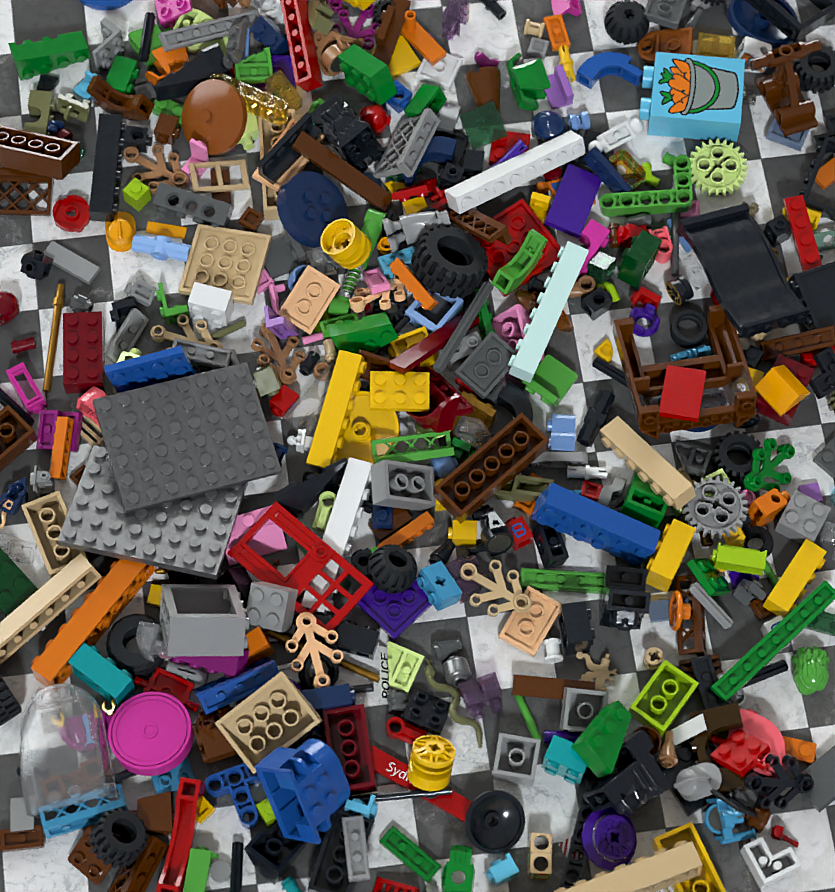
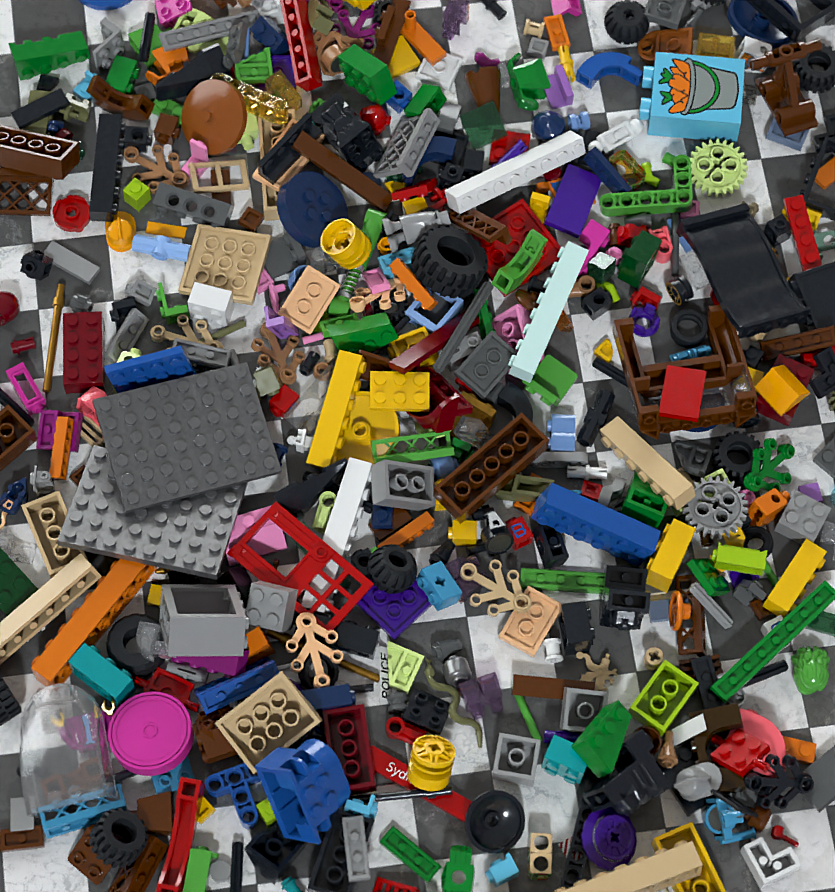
(40, 108): none -> black tile
(615, 252): none -> bright pink plate

